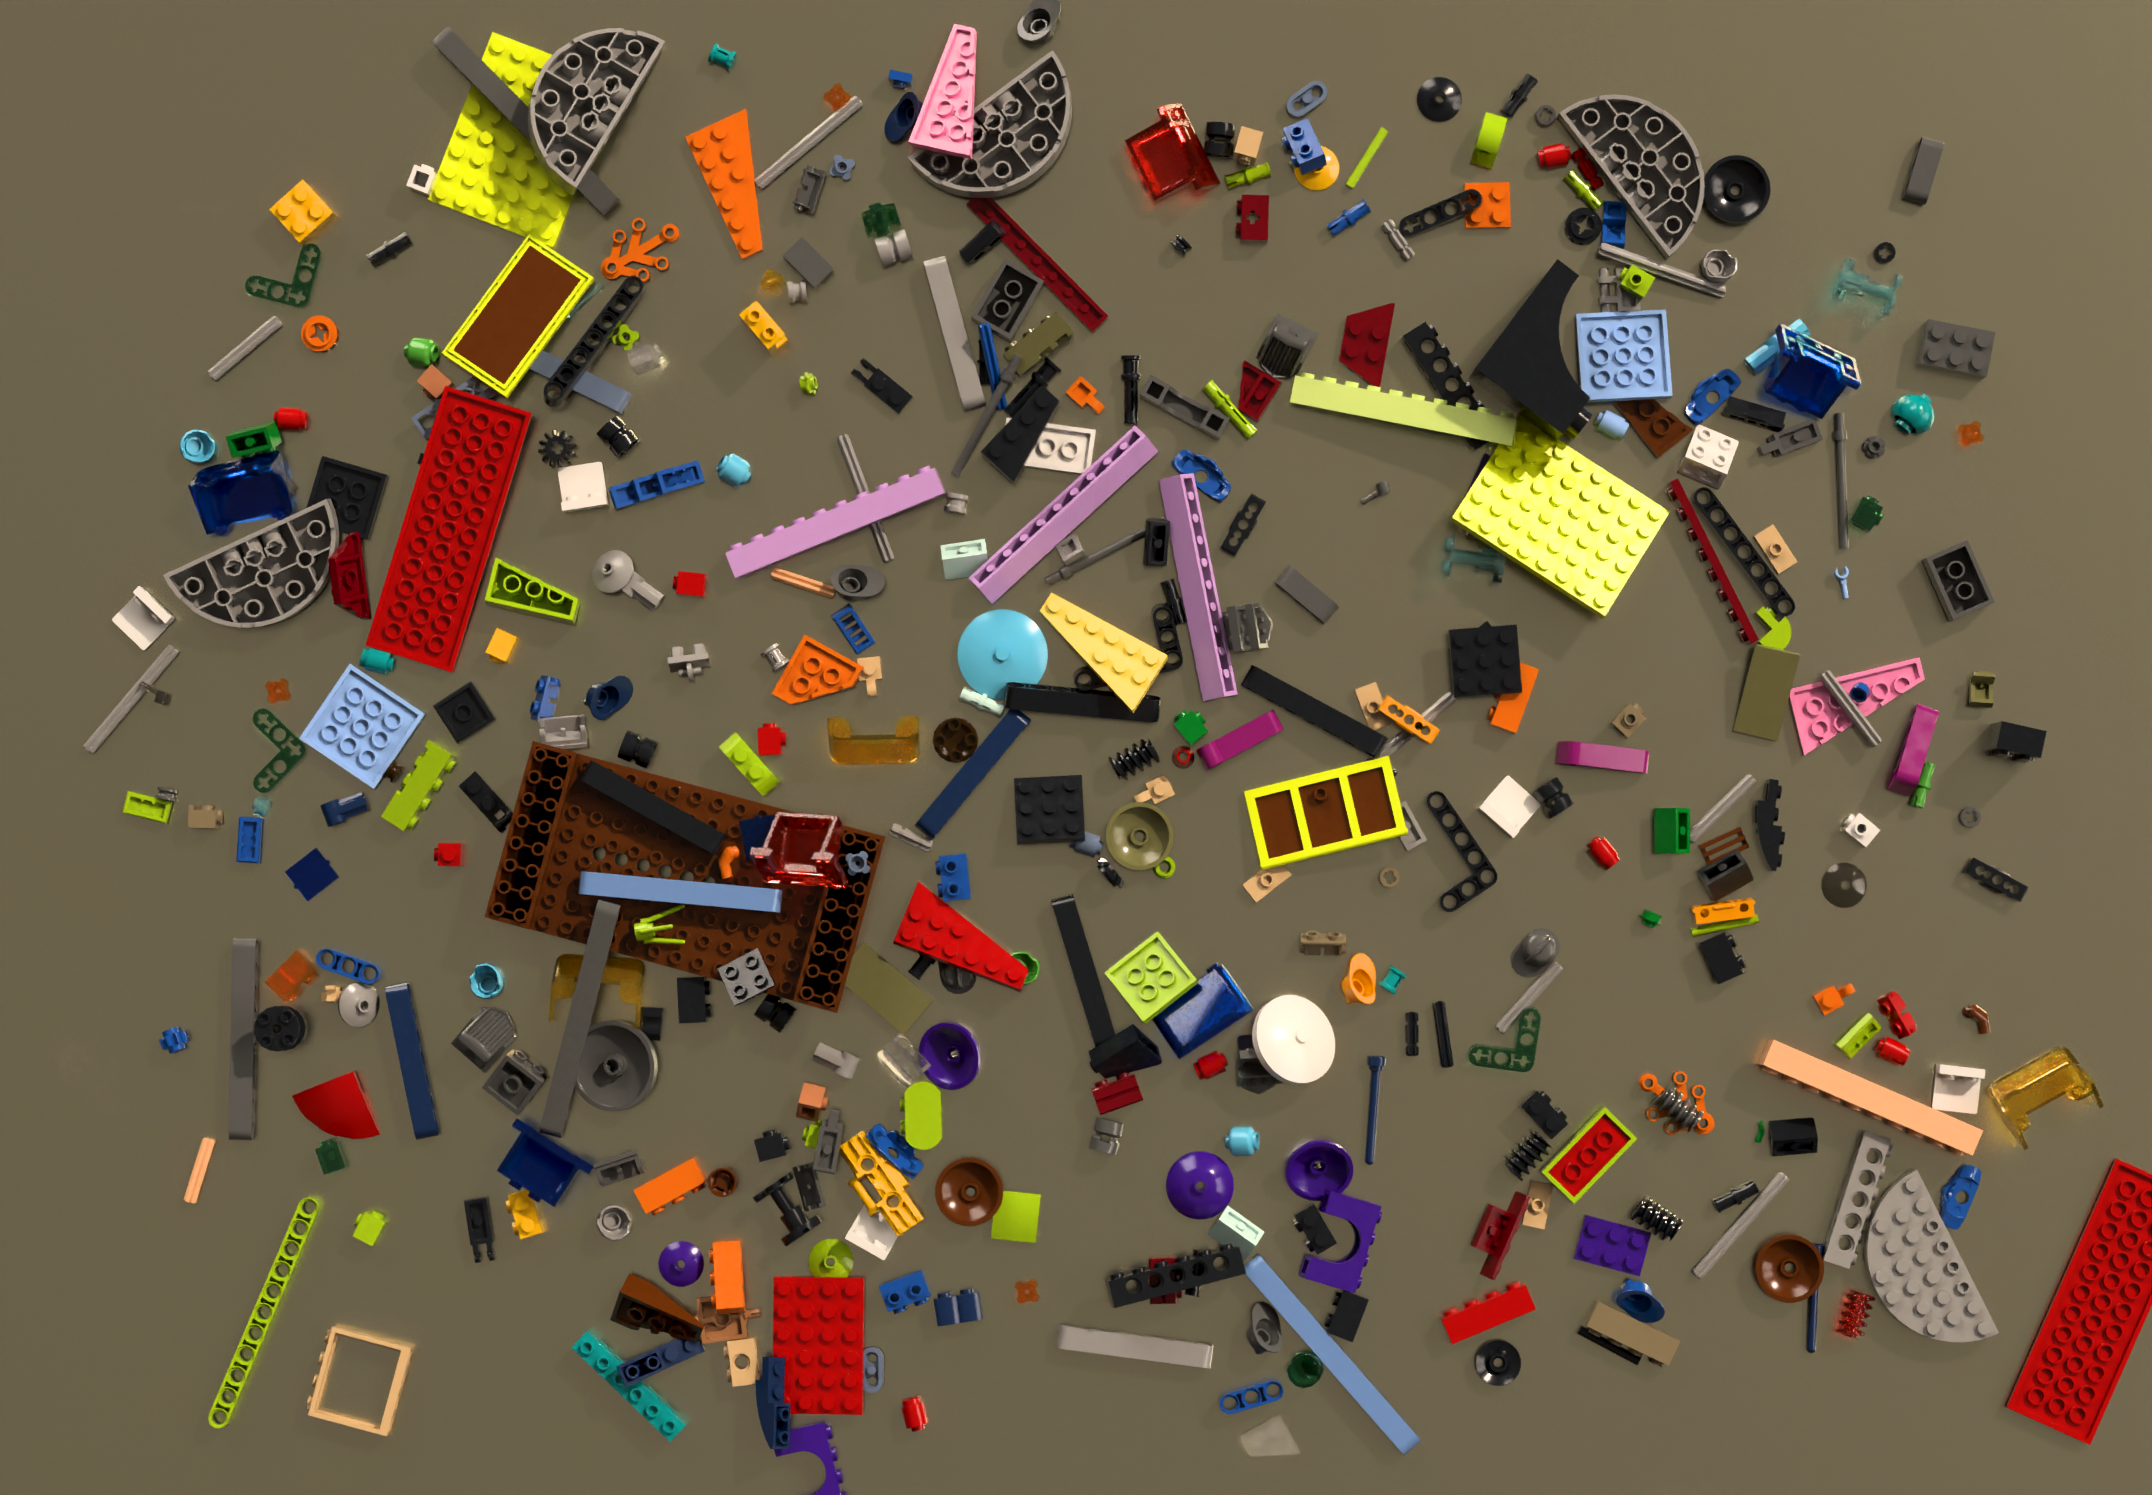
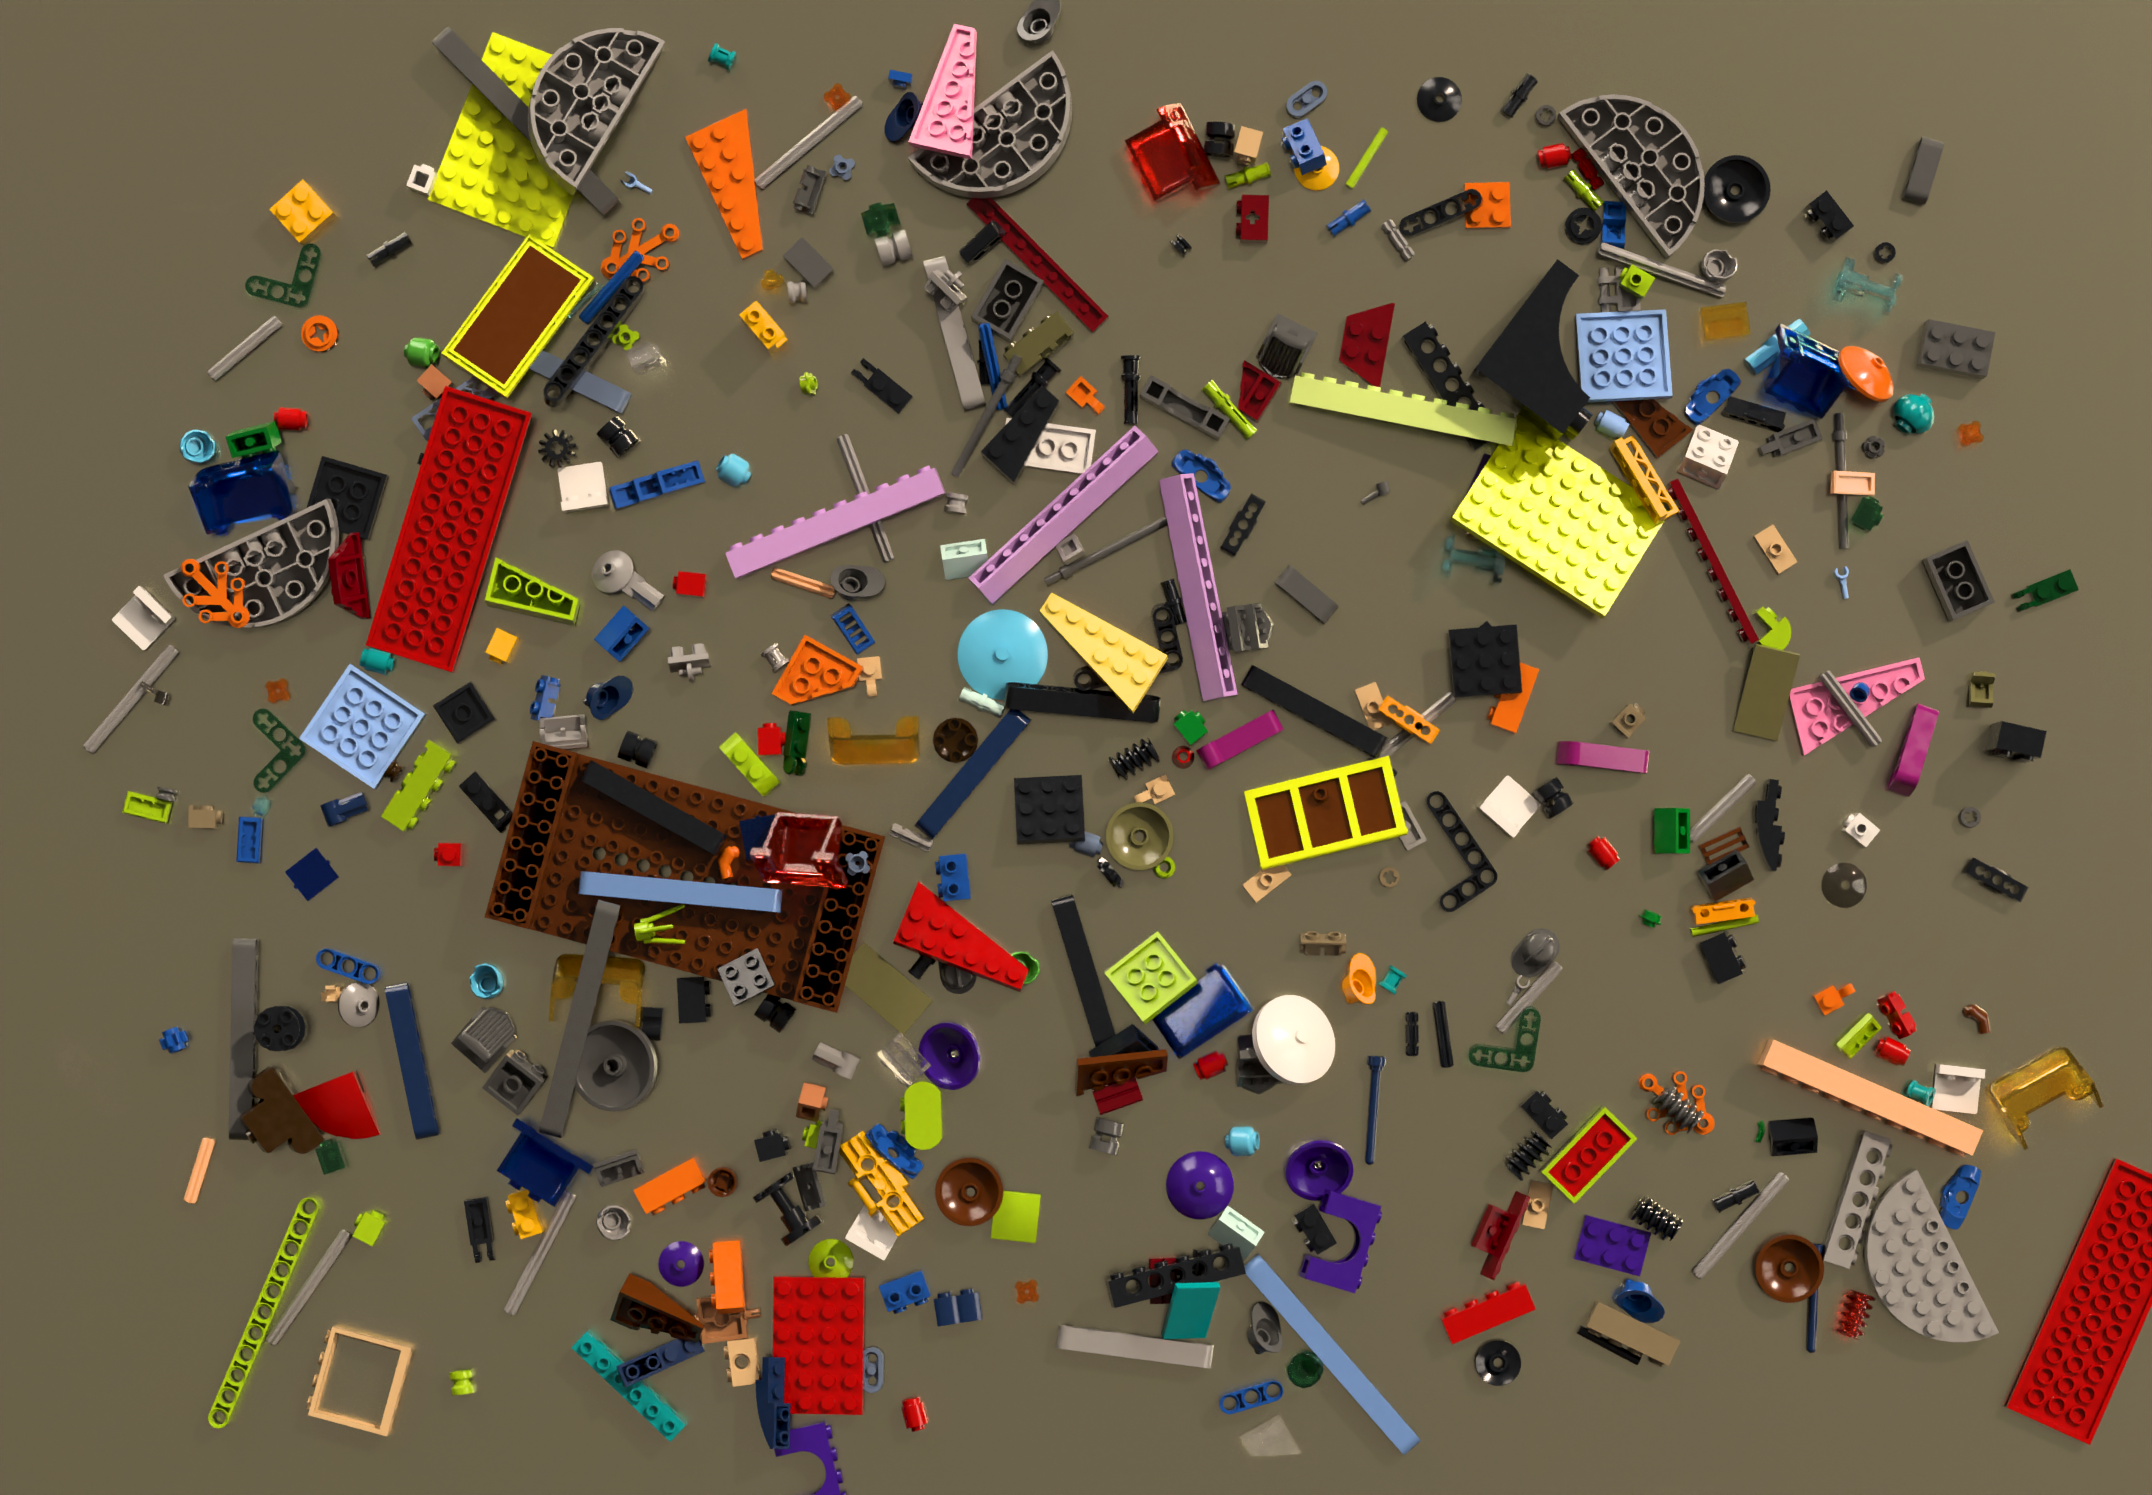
(218, 596): none -> orange plant
(277, 1116): none -> dark brown brick
(292, 976): clear orange brick -> none
(308, 1287): none -> light grey axle
(461, 1382): none -> lime wheel
(539, 1253): none -> light grey axle
(611, 287): none -> blue axle
(621, 633): none -> blue brick
(633, 182): none -> light blue hand
(796, 742): none -> dark green hinge
(947, 283): none -> light grey hips
(1103, 1070): none -> reddish brown wing
(1156, 542): black brick -> none
(1190, 1310): none -> teal tile
(1346, 1315): black brick -> none
(1489, 140): lime brick -> none
(1517, 990): none -> light grey hand
(1640, 482): none -> yellow fence
(1725, 321): none -> clear yellow plate
(1742, 541): black beam -> none
(1829, 217): none -> black brick
(1852, 483): none -> light nougat tile
(1866, 373): none -> orange dish
(1920, 792): bright green pin -> none
(1920, 1093): none -> teal bush
(2048, 589): none -> dark green hinge

